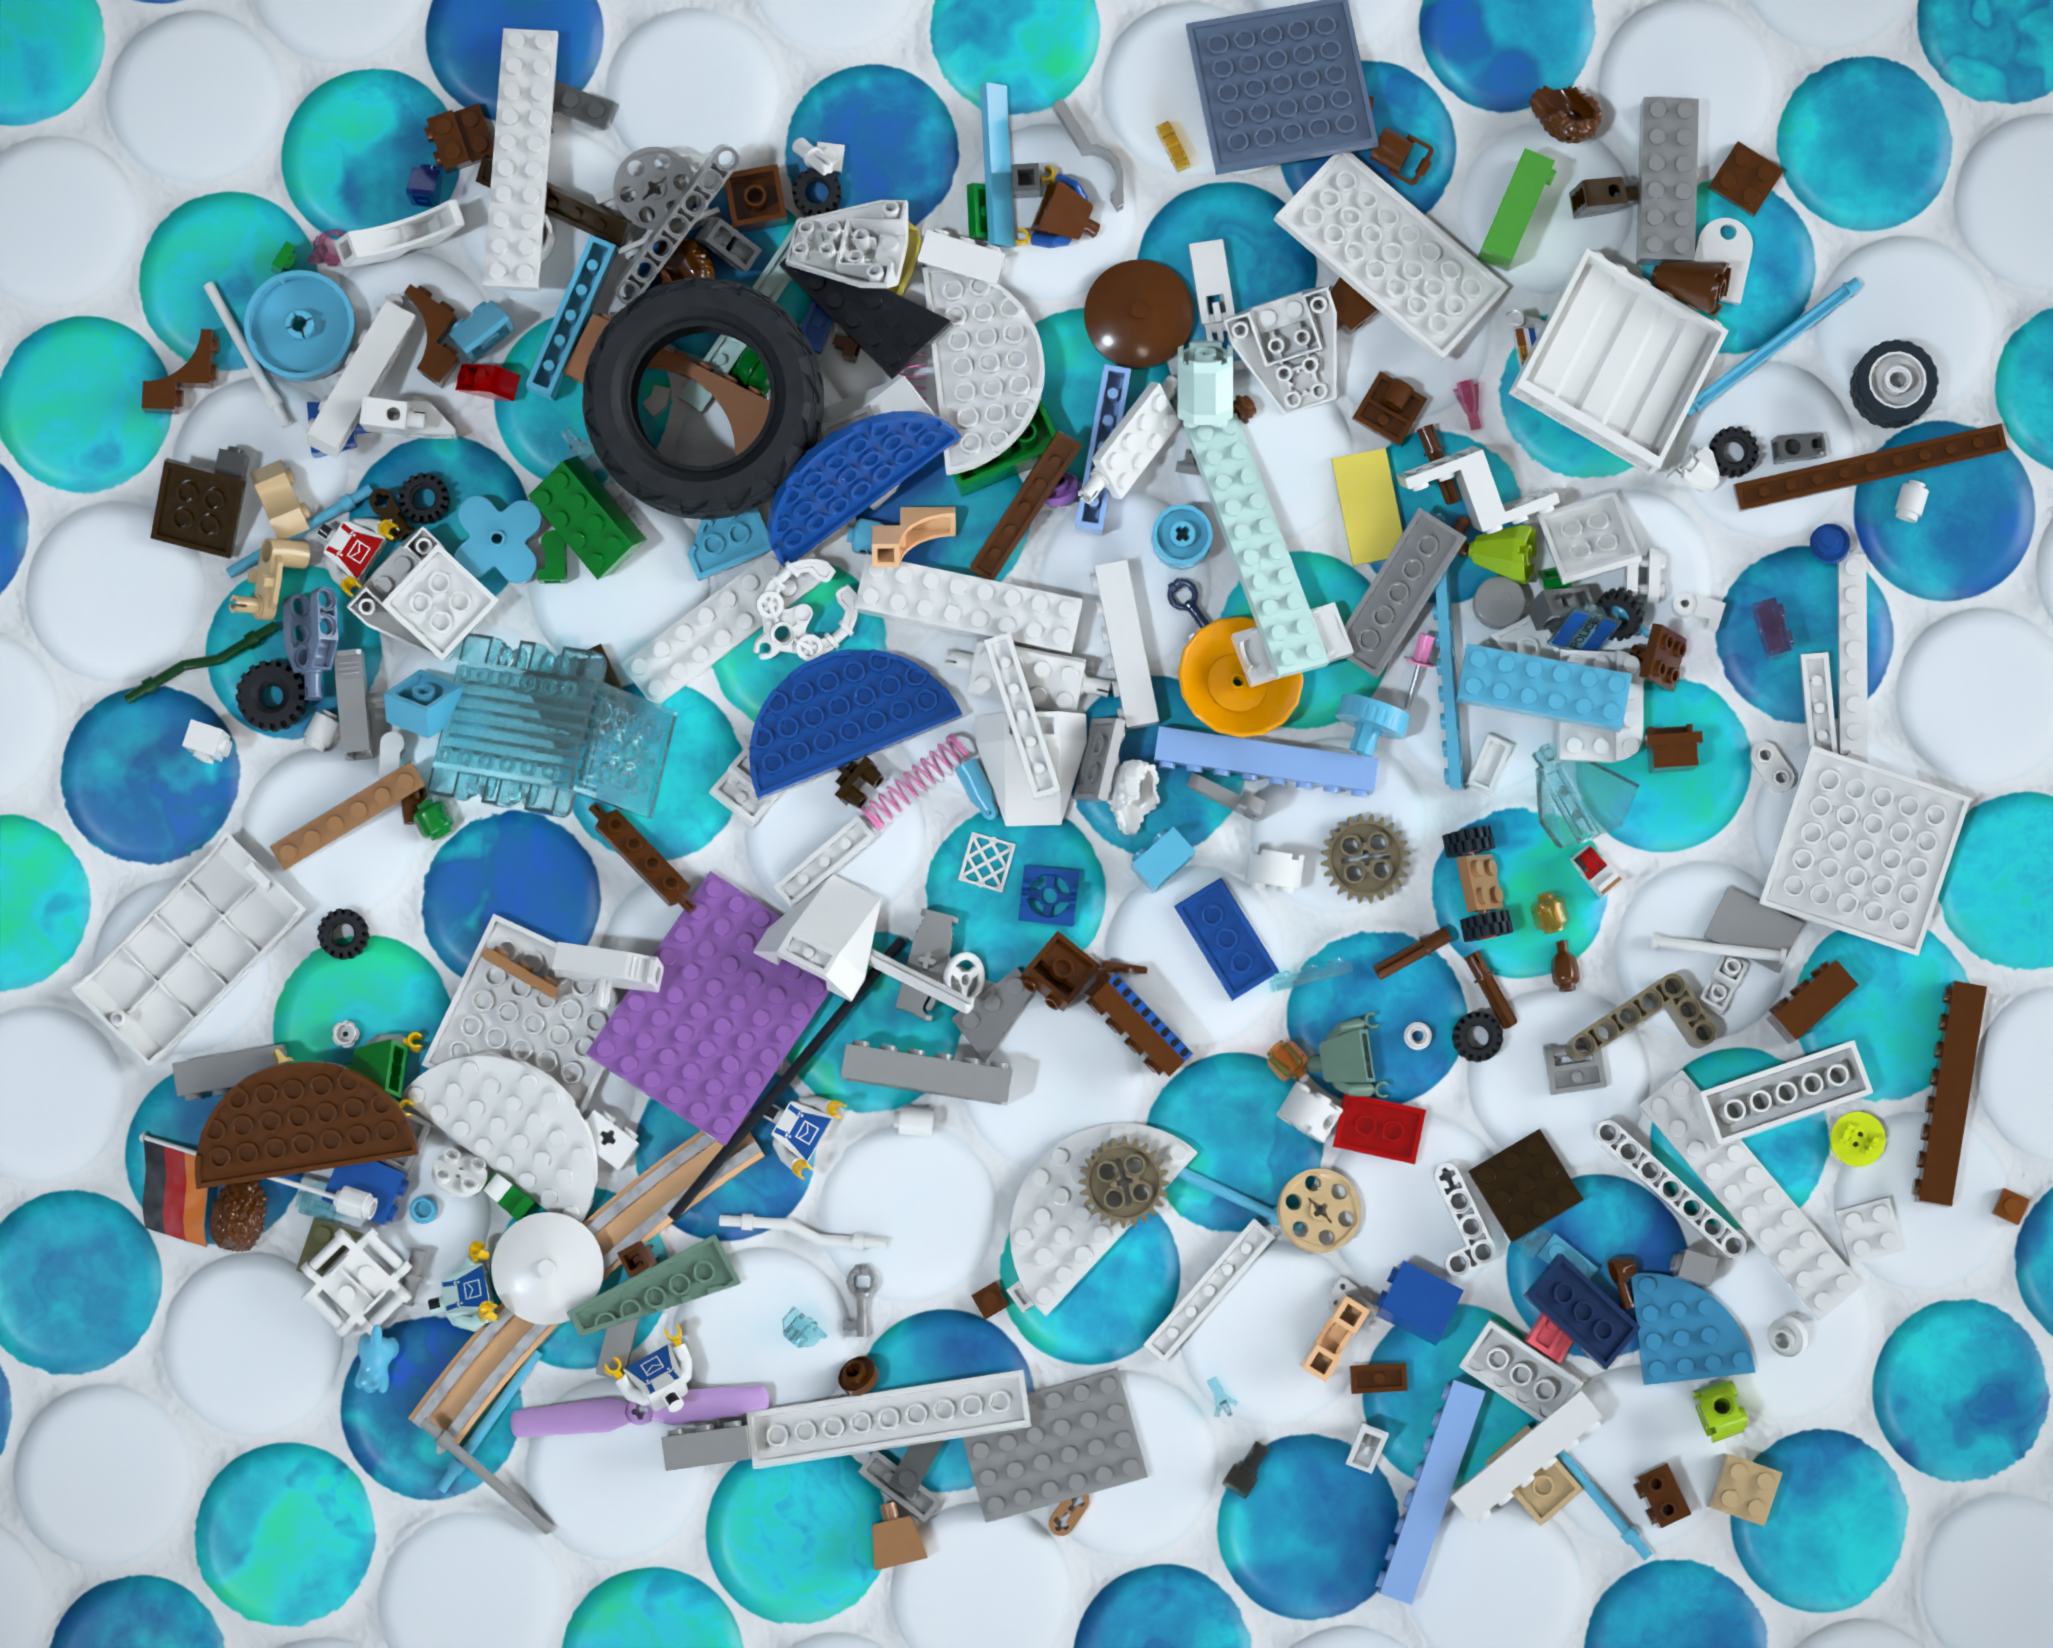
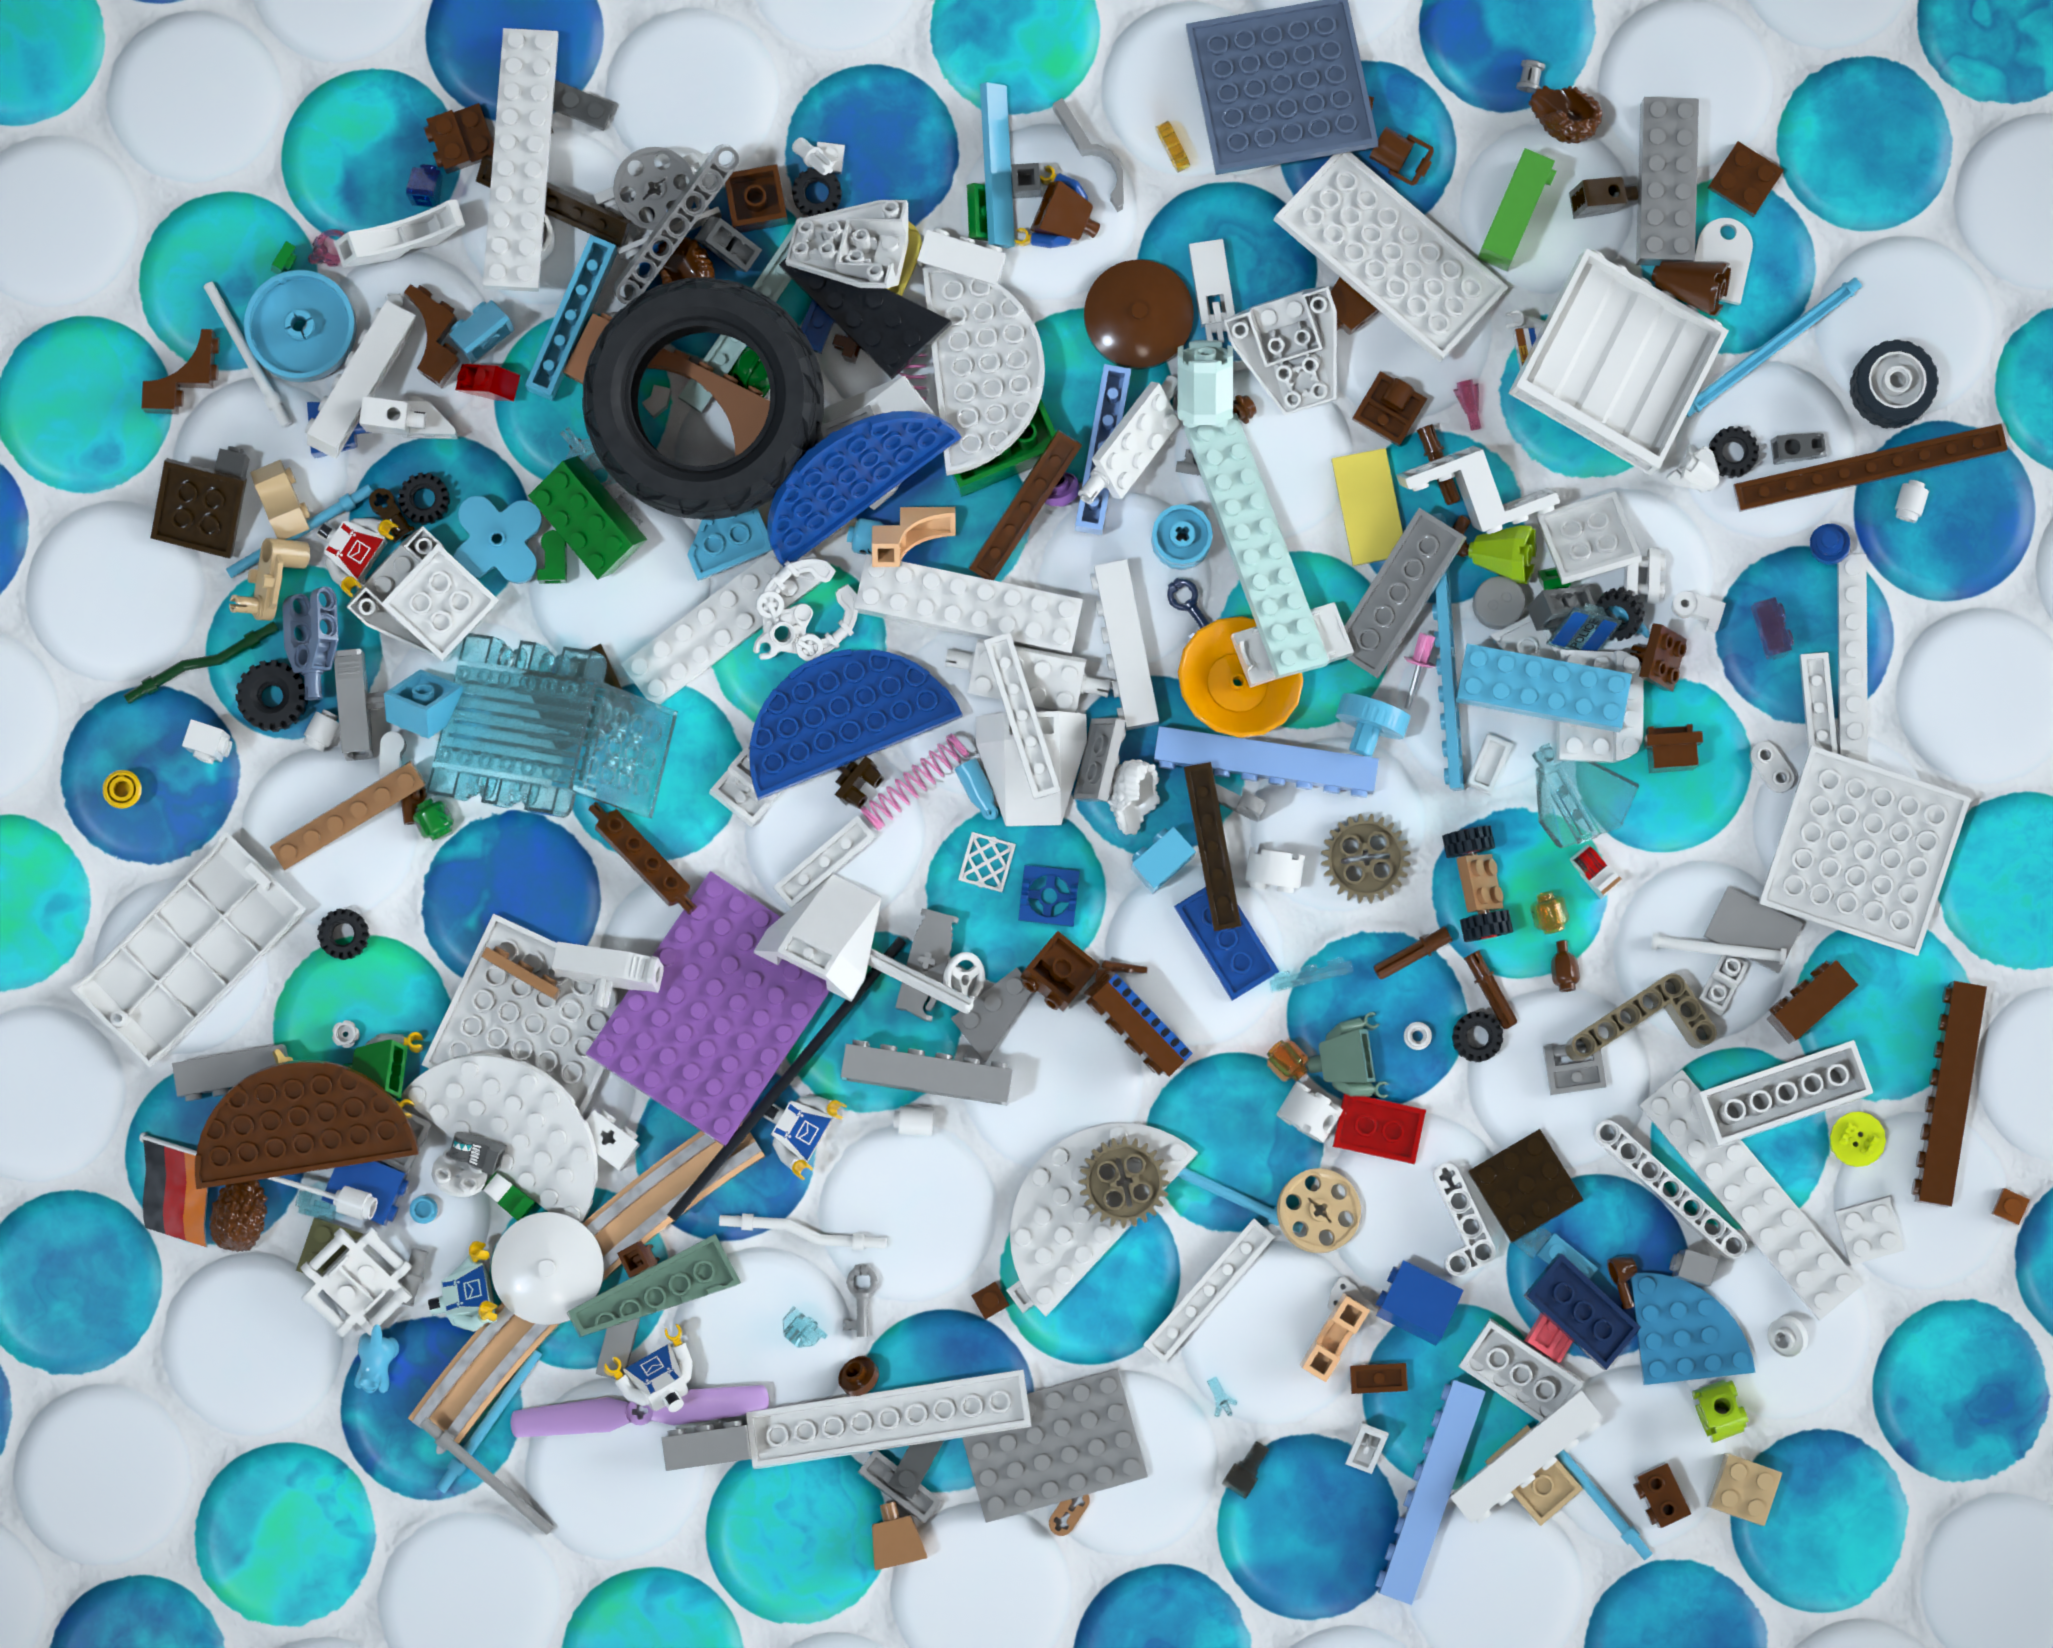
(122, 789): none -> yellow brick
(477, 1151): none -> dark grey leg
(1212, 846): none -> dark brown plate
(1530, 76): none -> light grey bush

